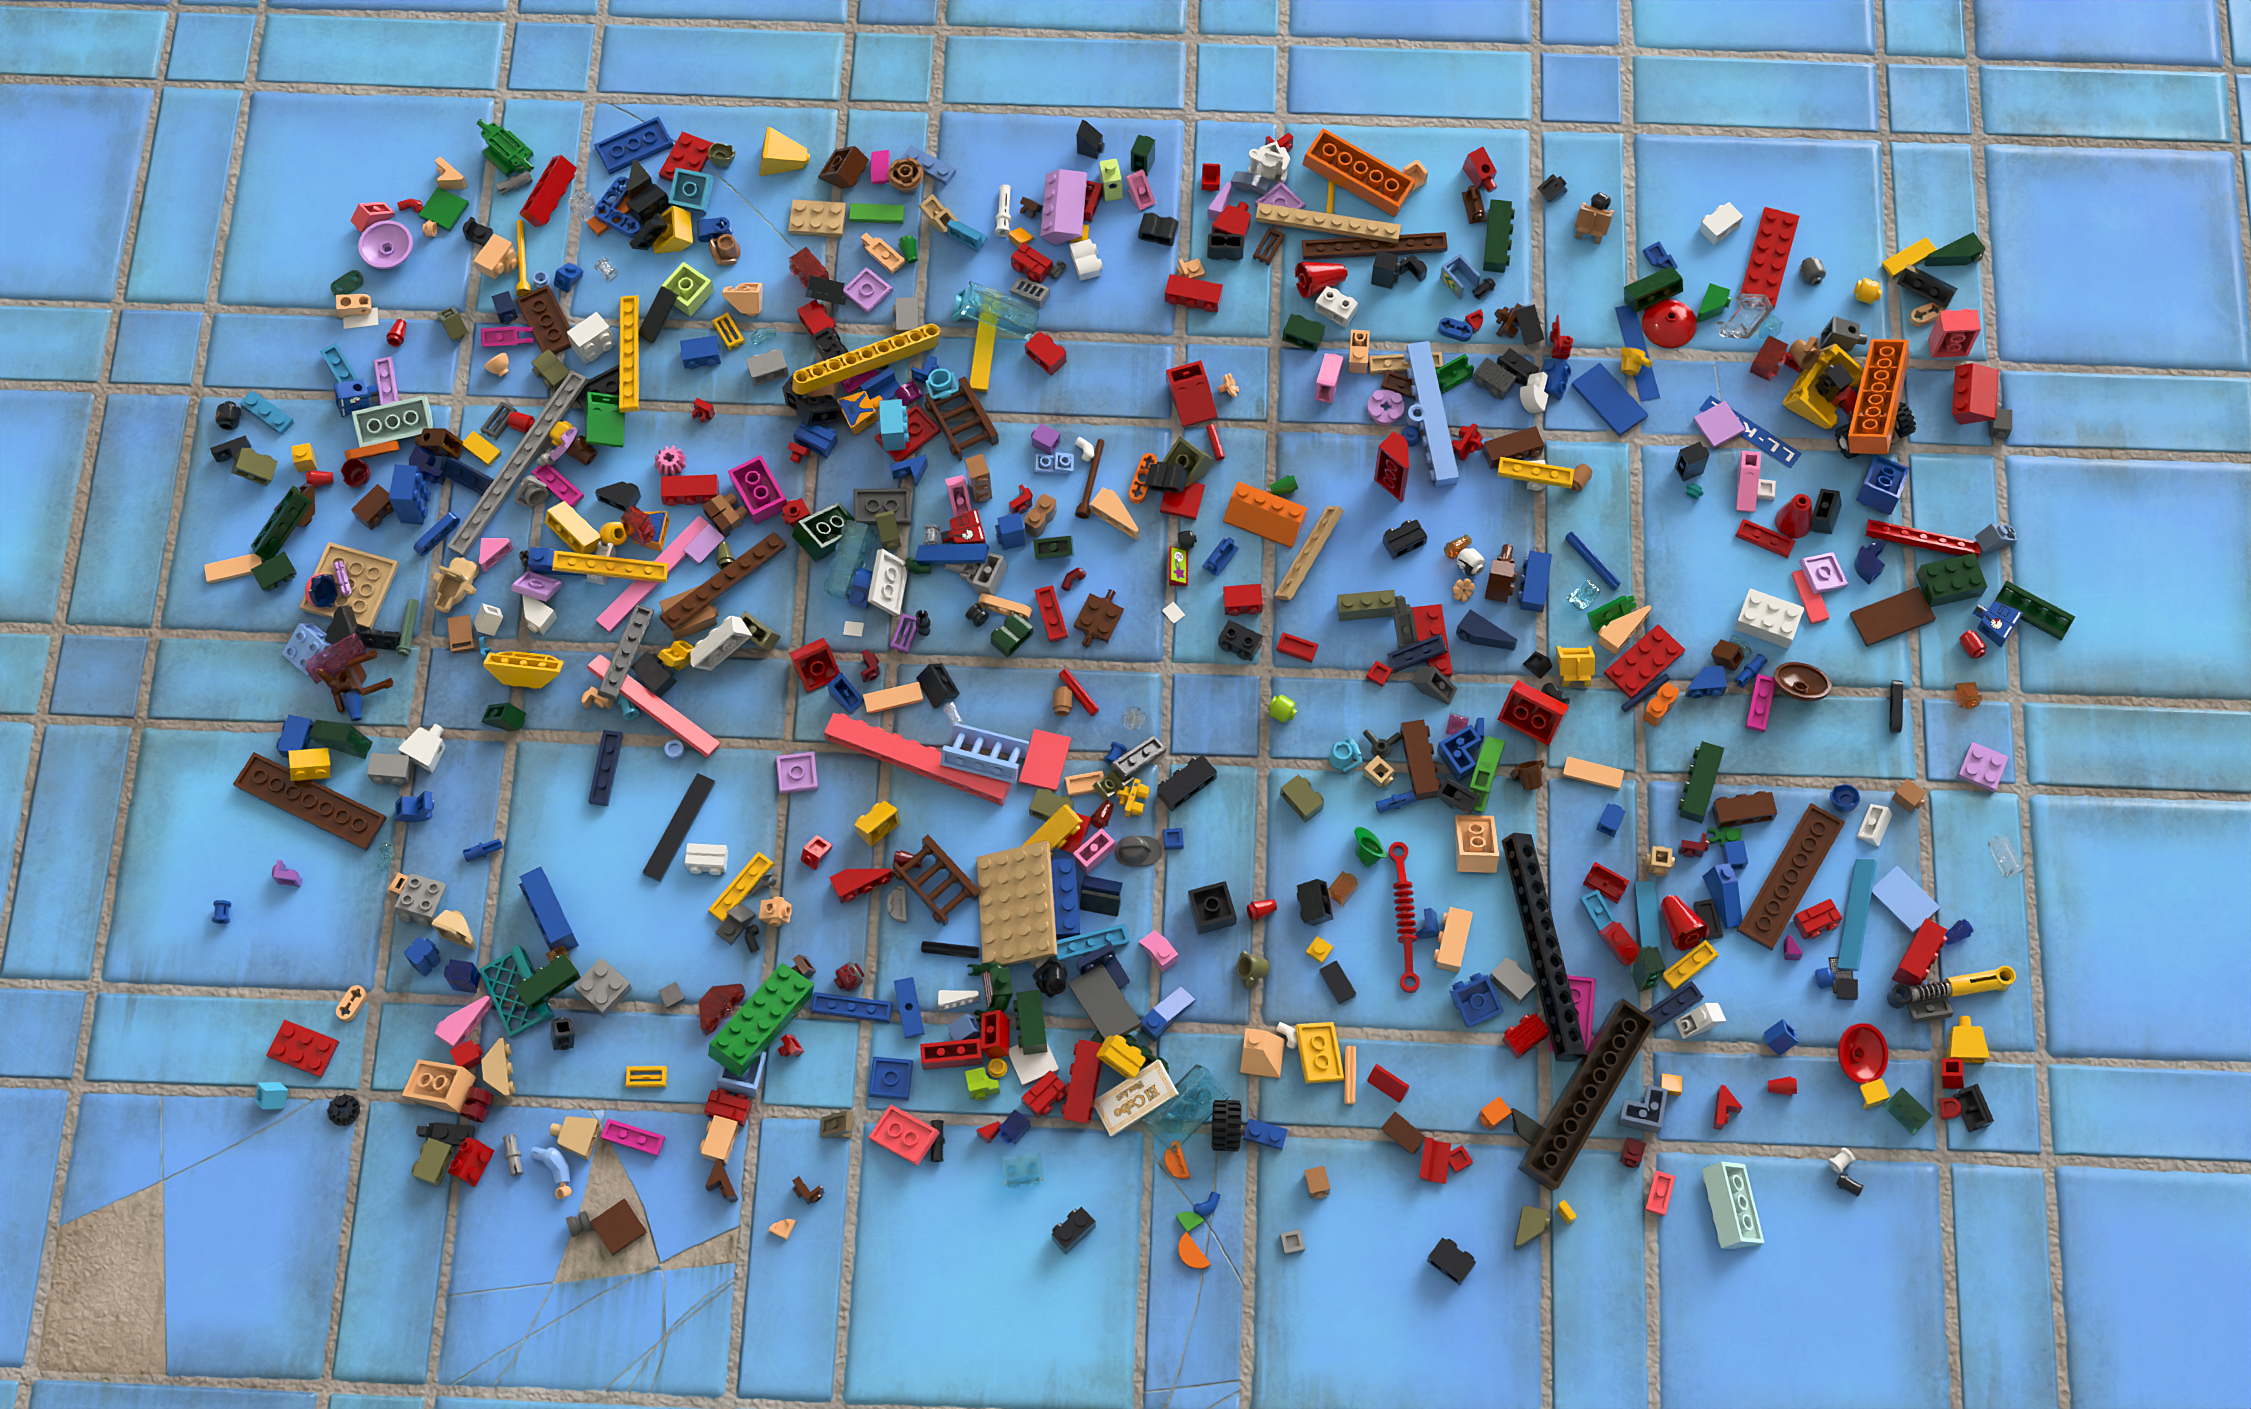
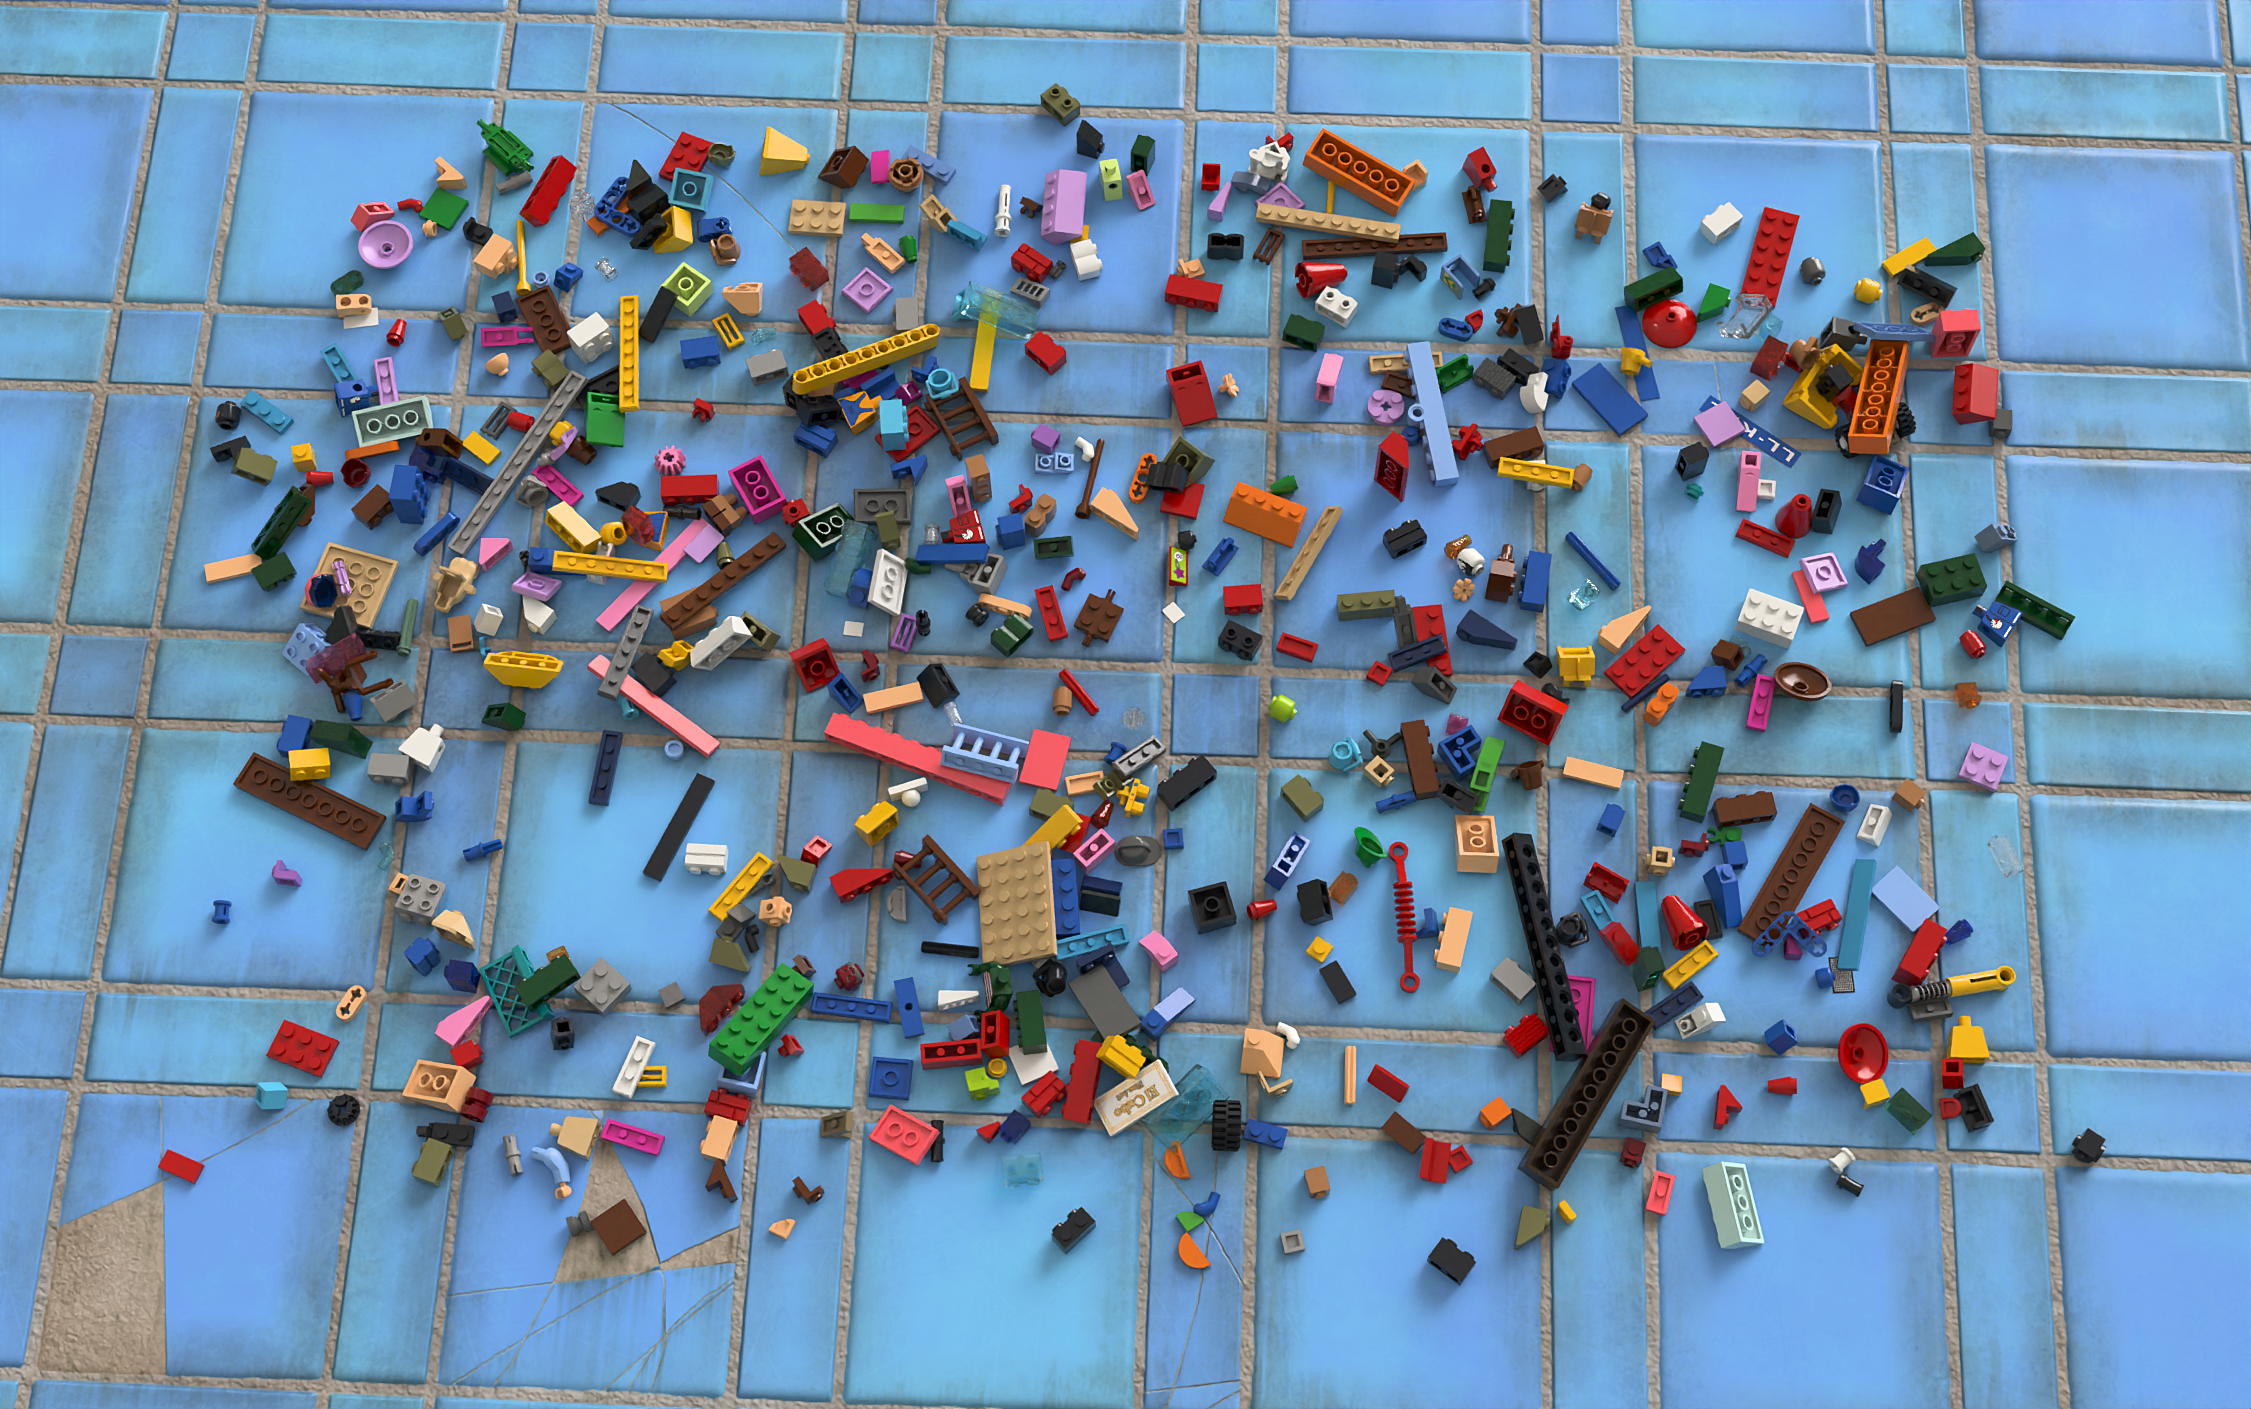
(181, 1166): none -> red tile
(394, 700): none -> light grey brick
(470, 1161): red bracket -> none
(497, 1069): tan slope -> none
(547, 910): blue brick -> none
(590, 696): light nougat bracket -> none
(633, 1067): none -> white tile
(634, 144): blue tile -> none
(682, 512): none -> black pin
(729, 954): none -> olive slope
(797, 772): lavender tile -> none
(798, 451): red tile -> none
(798, 873): none -> olive slope
(825, 290): black panel -> none
(845, 392): none -> blue tile
(909, 792): none -> white tile
(1020, 236): light orange slope -> none
(1060, 104): none -> olive brick
(1092, 199): red hinge -> none
(1158, 229): black brick -> none
(1215, 442): red piece -> none
(1233, 220): red torso -> none
(1251, 968): olive piece -> none
(1277, 1090): none -> tan bracket
(1286, 861): none -> blue slope
(1319, 1053): yellow tile -> none
(1358, 351): light nougat slope -> none
(1475, 999): blue plate -> none
(1479, 727): blue tile -> none
(1569, 930): none -> black piece
(1610, 612): green hinge -> none
(1754, 396): none -> tan brick
(1792, 929): none -> blue beam
(1847, 989): black tile -> none
(1888, 331): none -> medium blue tile
(1921, 538): red plate -> none
(2088, 1146): none -> black brick

